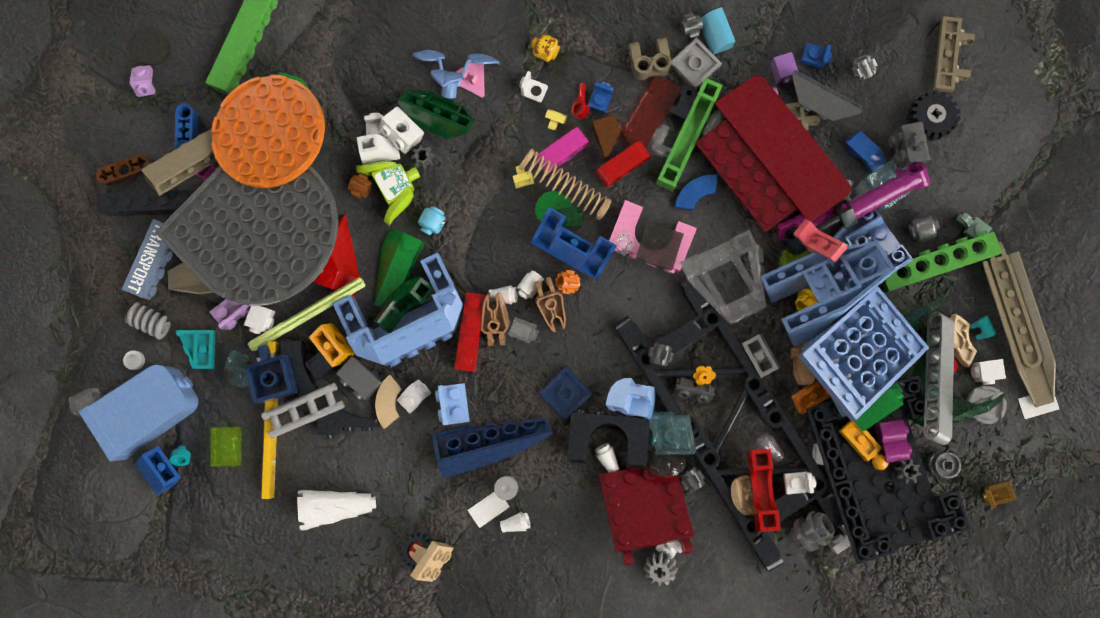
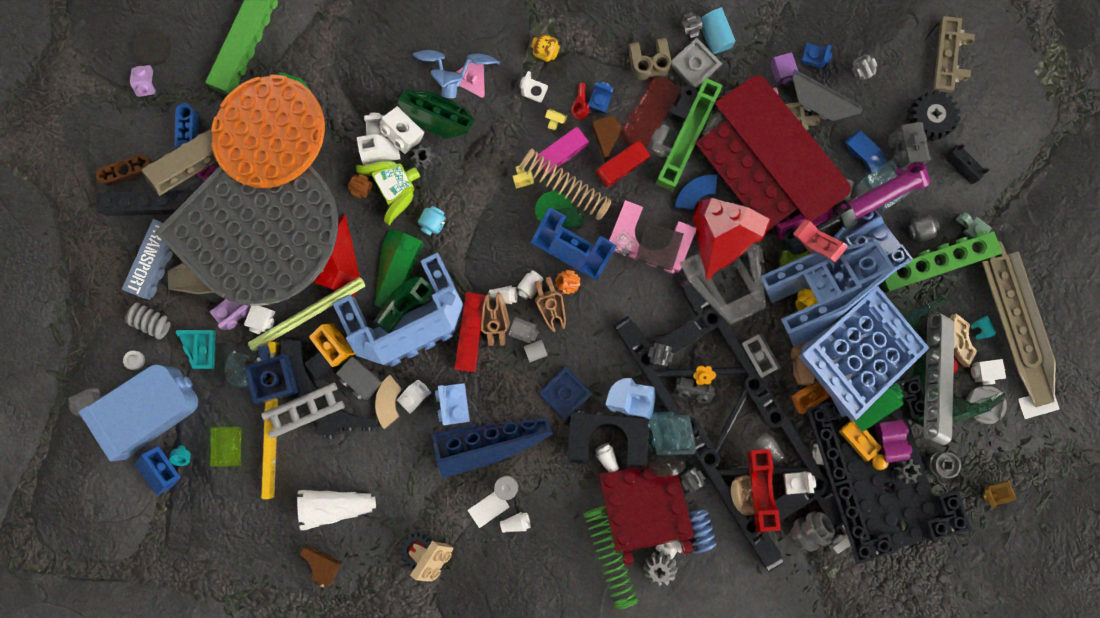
(323, 566): none -> reddish brown arch
(535, 351): none -> light grey beam
(617, 604): none -> bright green piece
(701, 531): none -> medium blue piece
(725, 232): none -> red wedge
(966, 164): none -> black hinge

